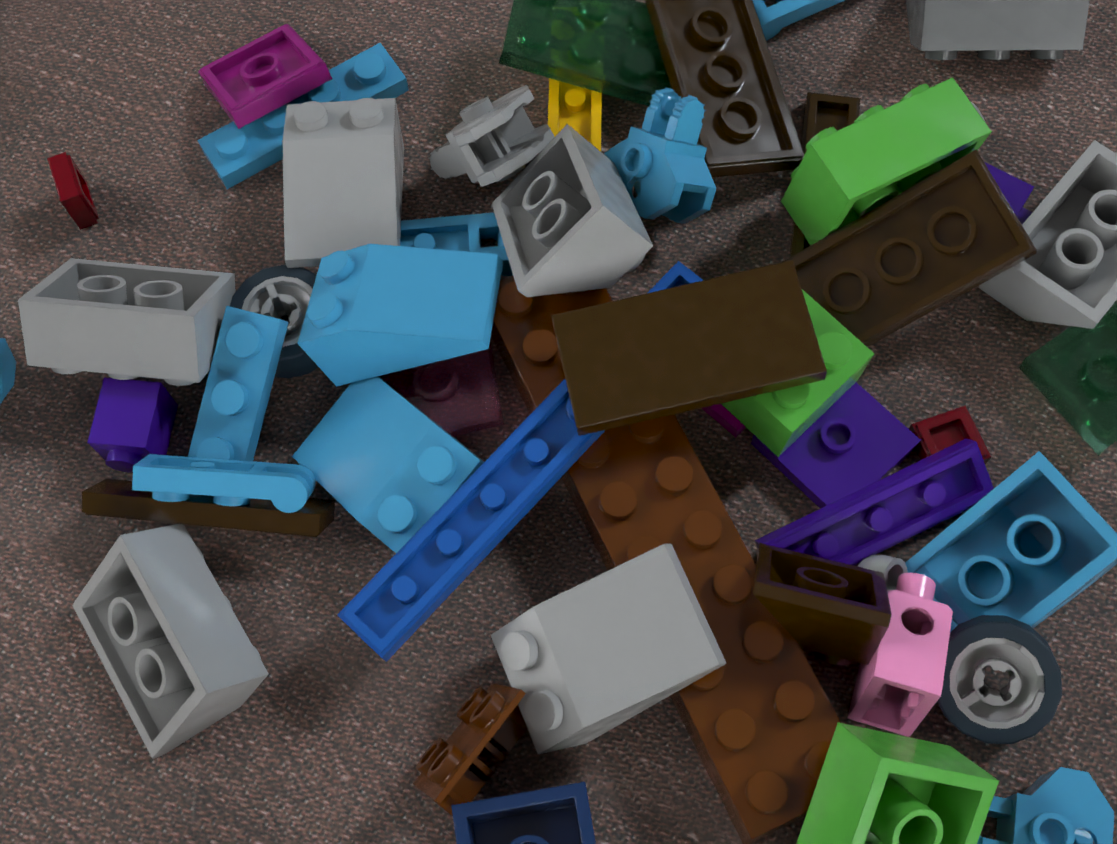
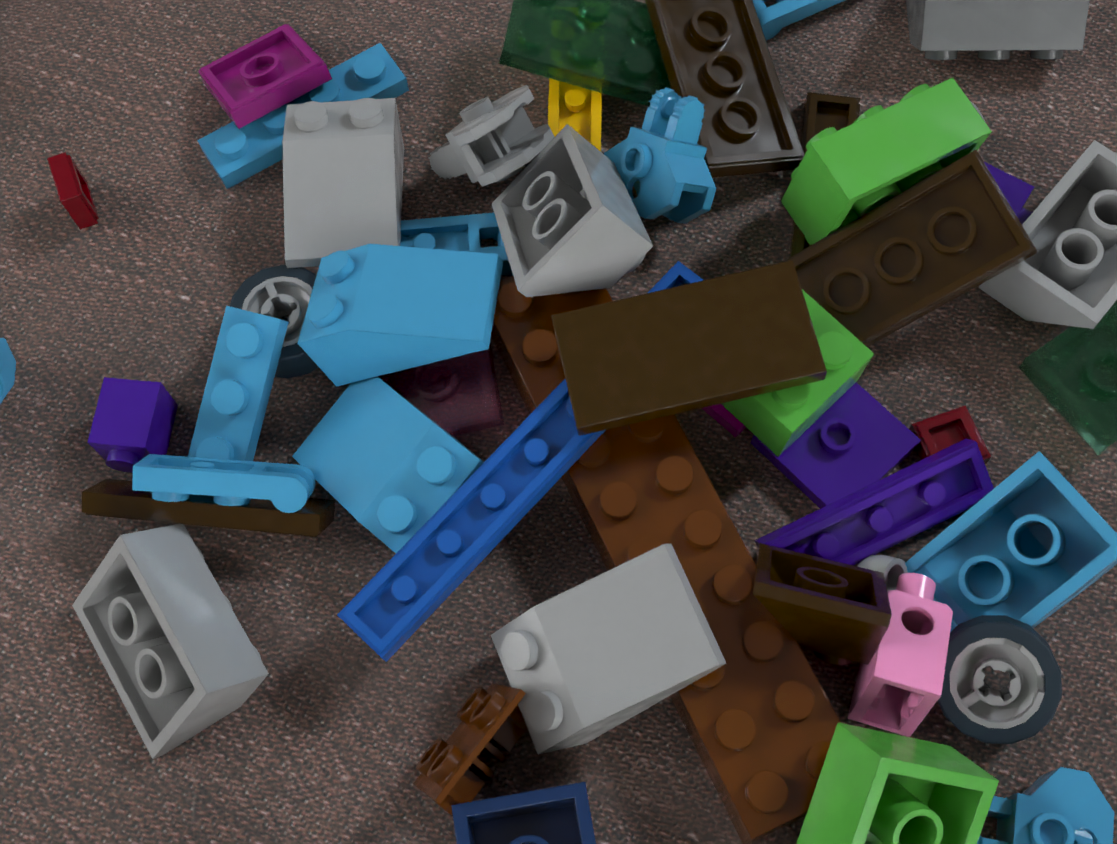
(126, 320): light grey brick -> none

